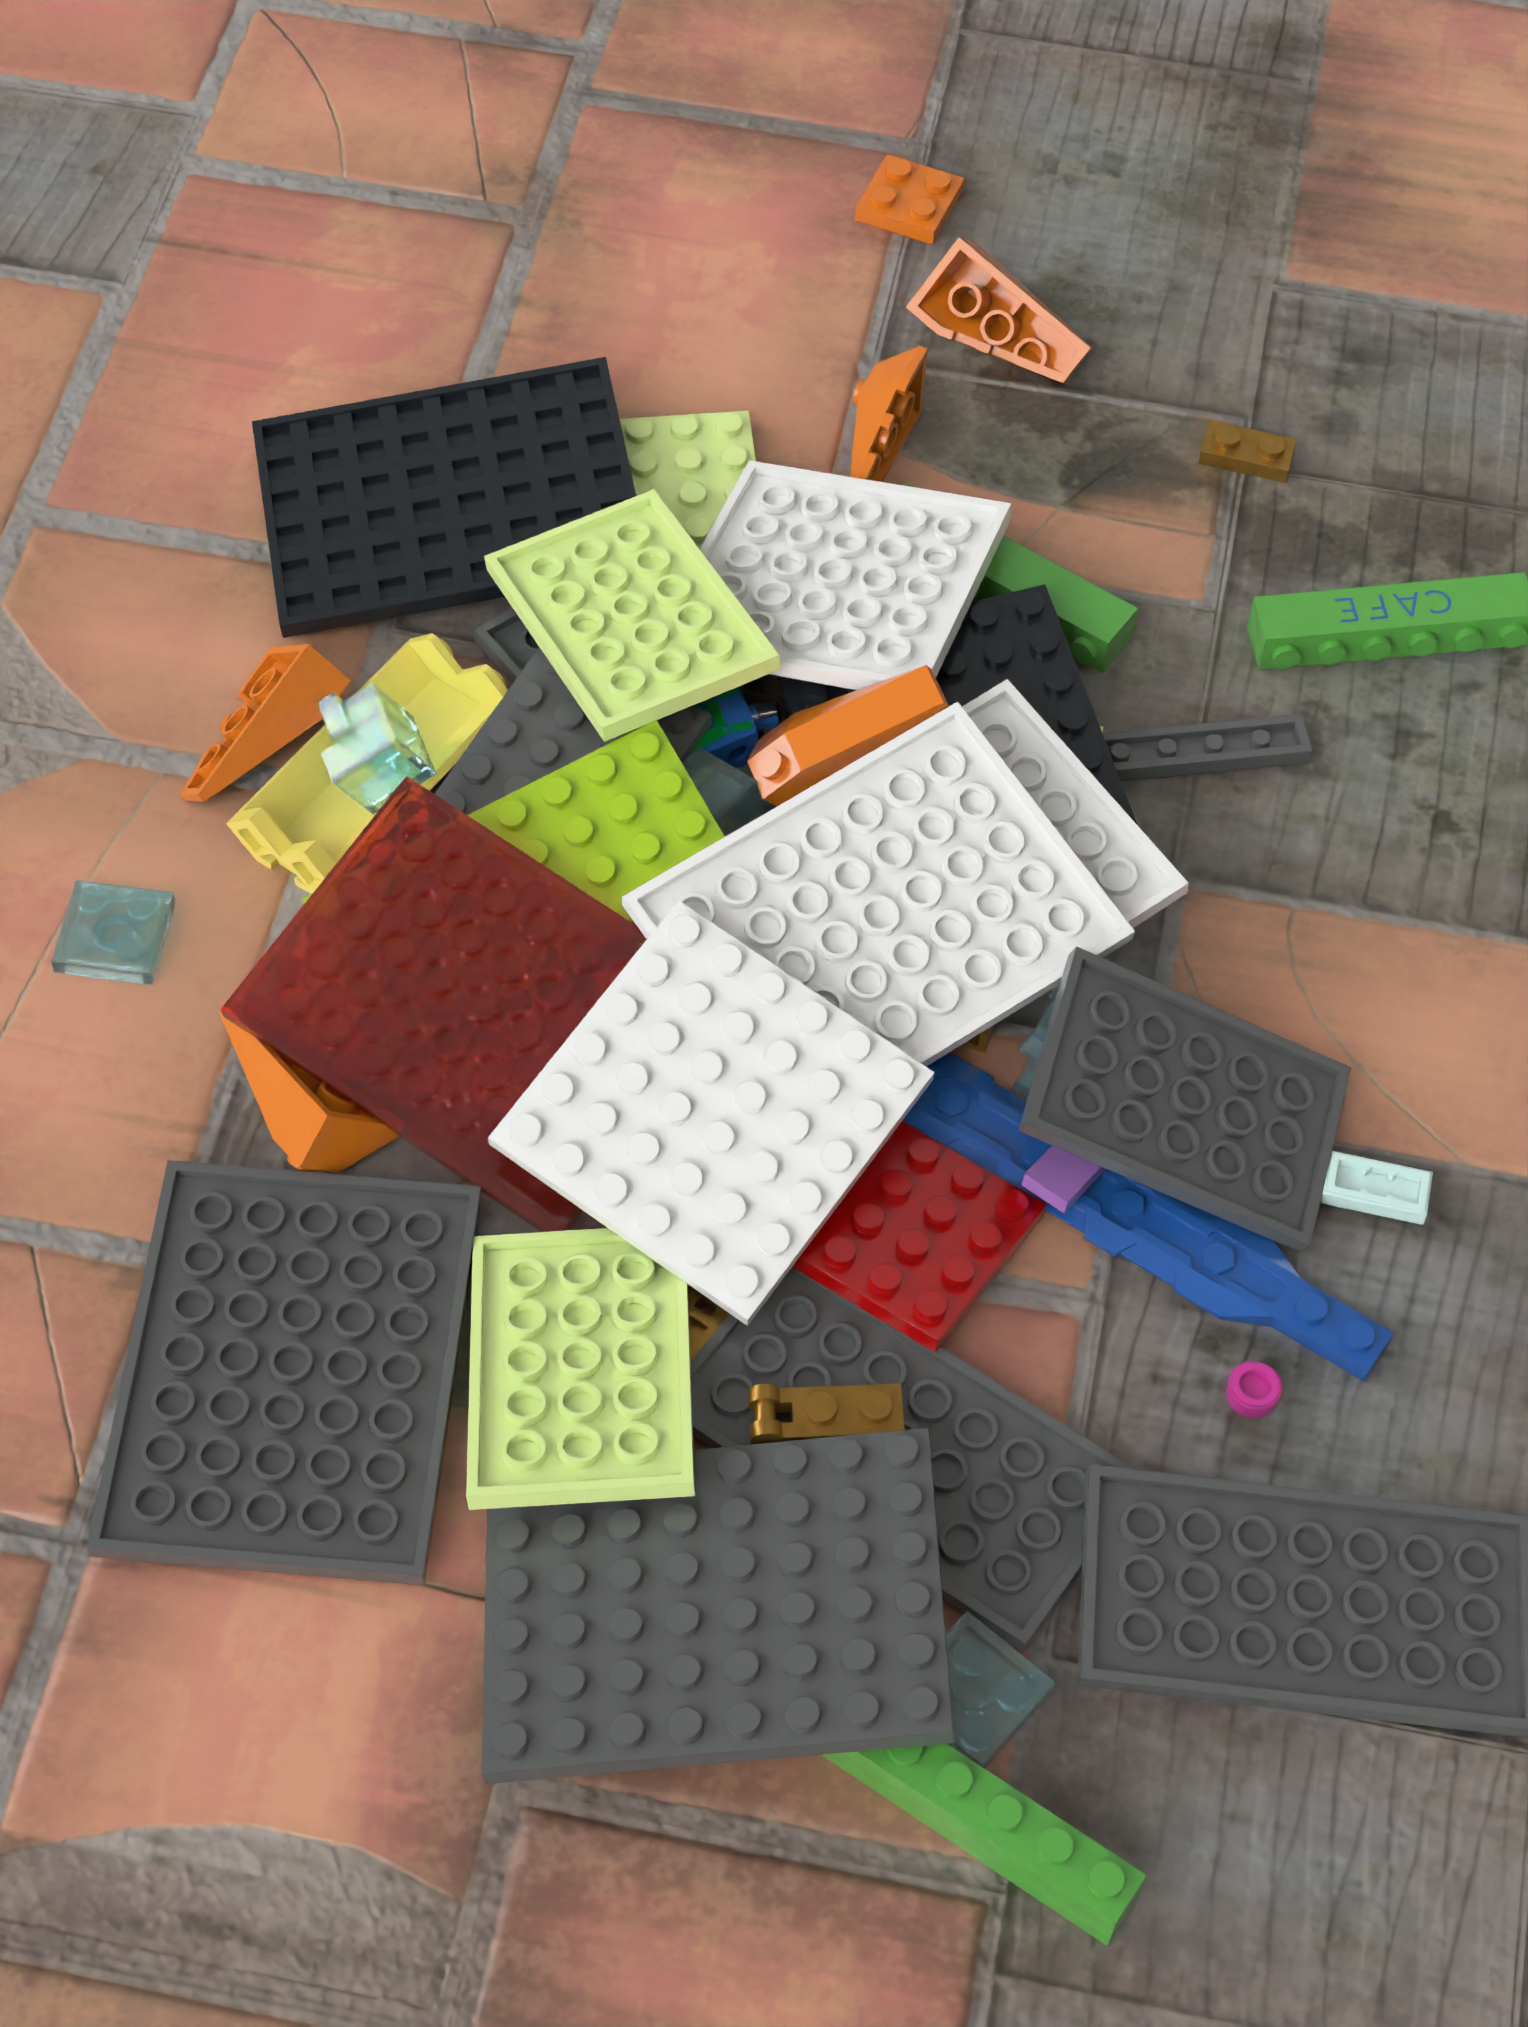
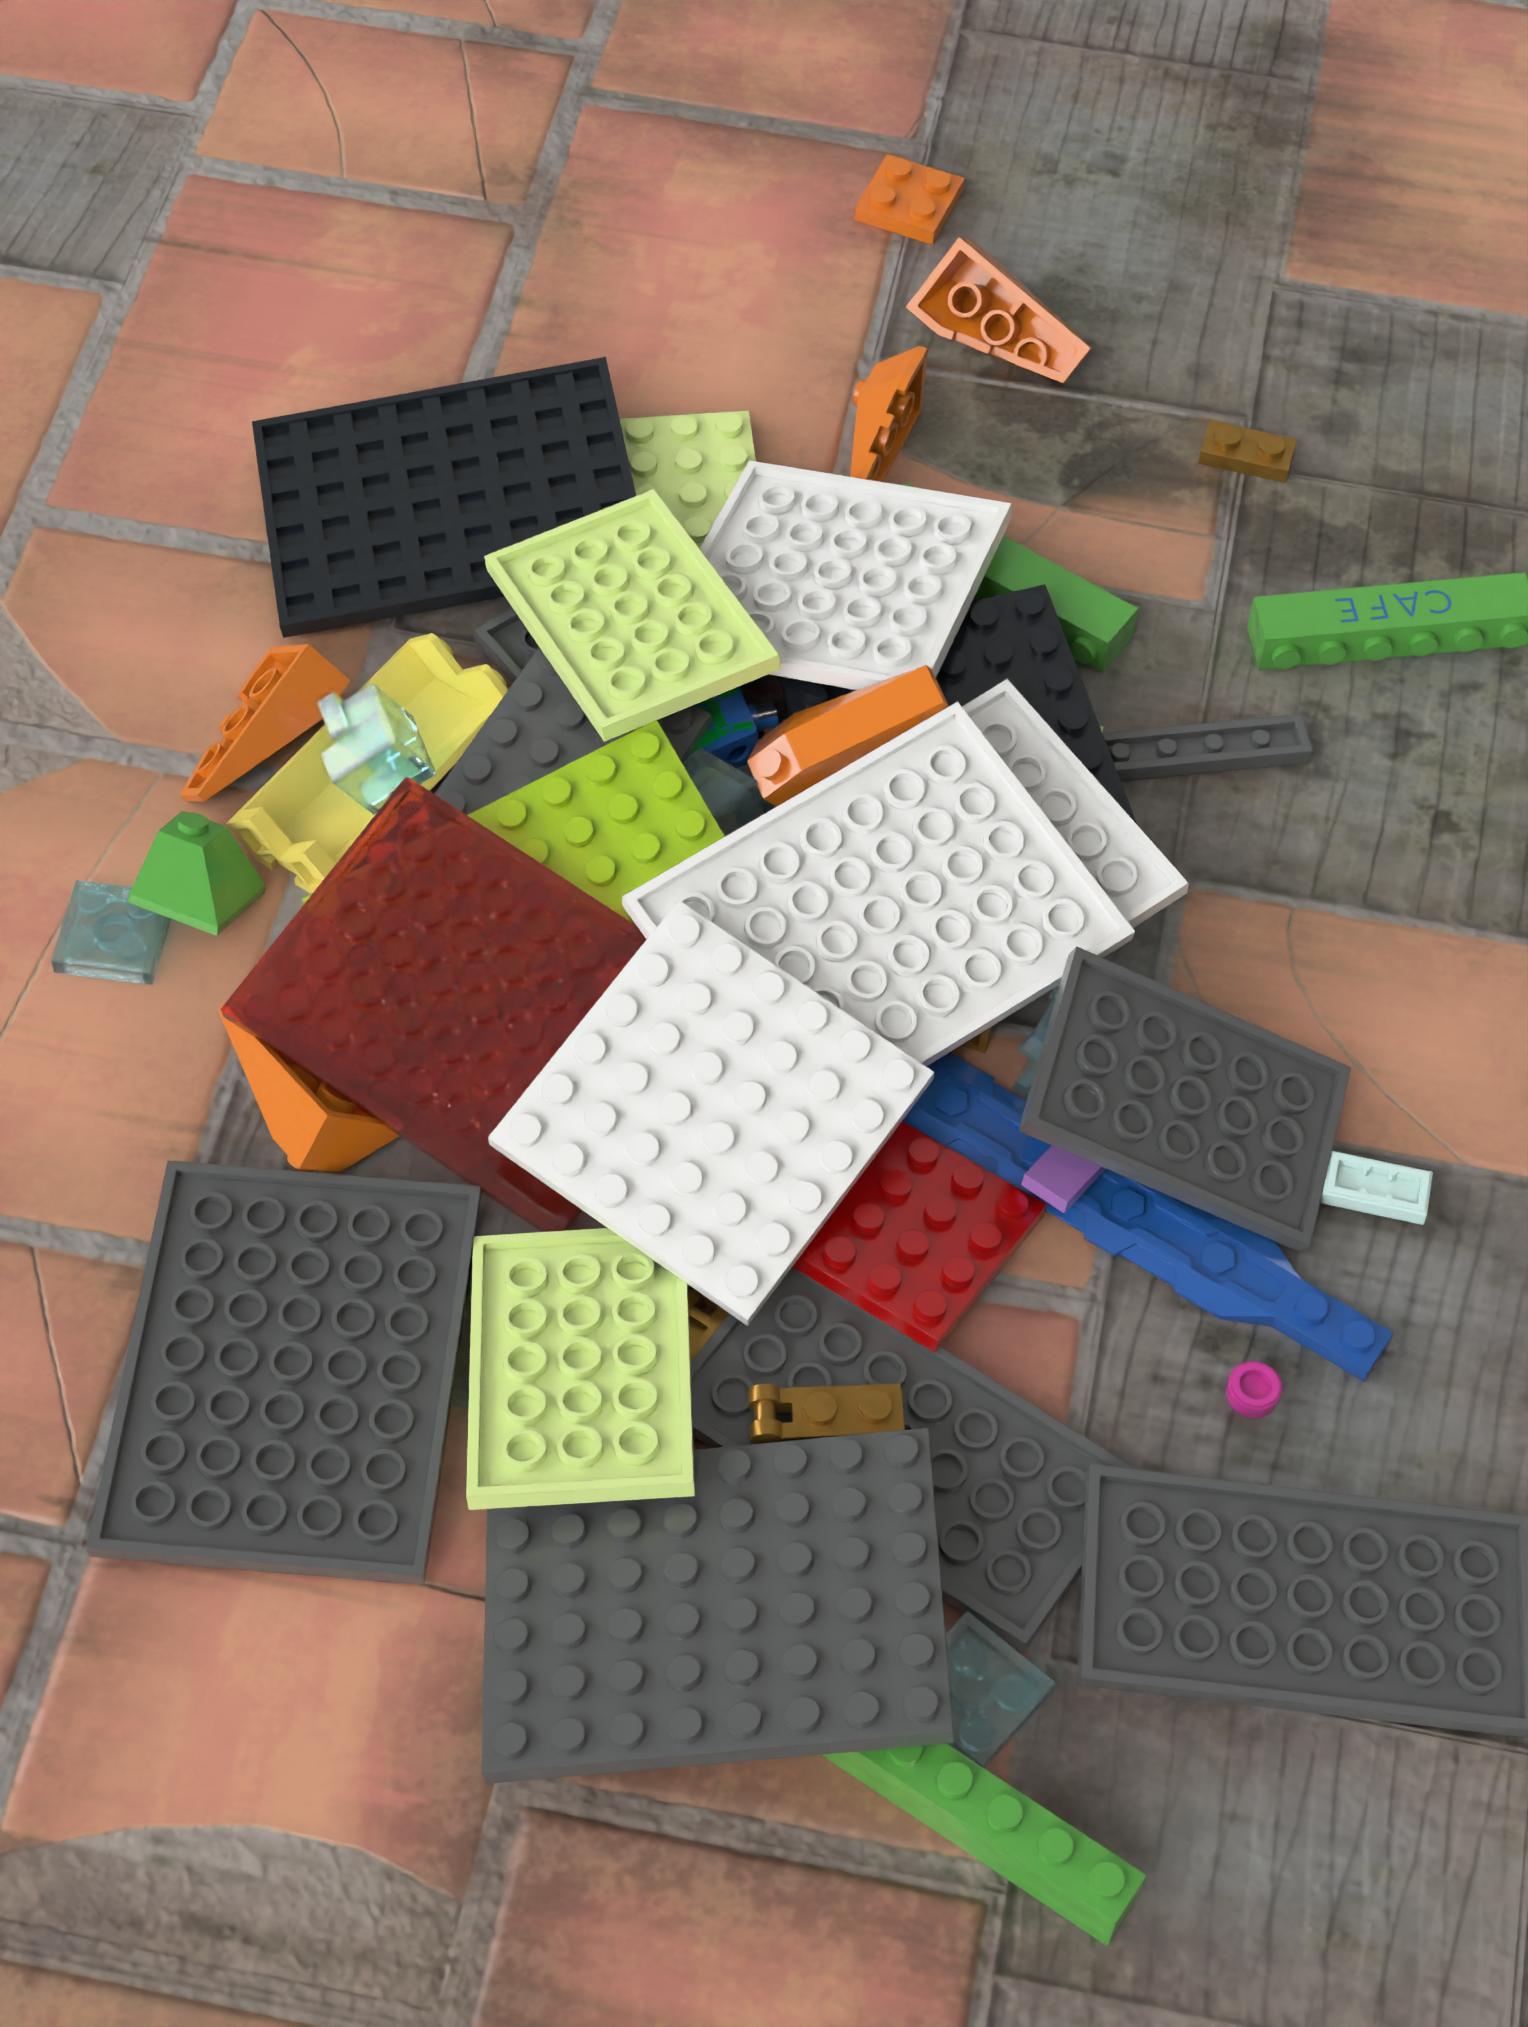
(196, 875): none -> bright green slope

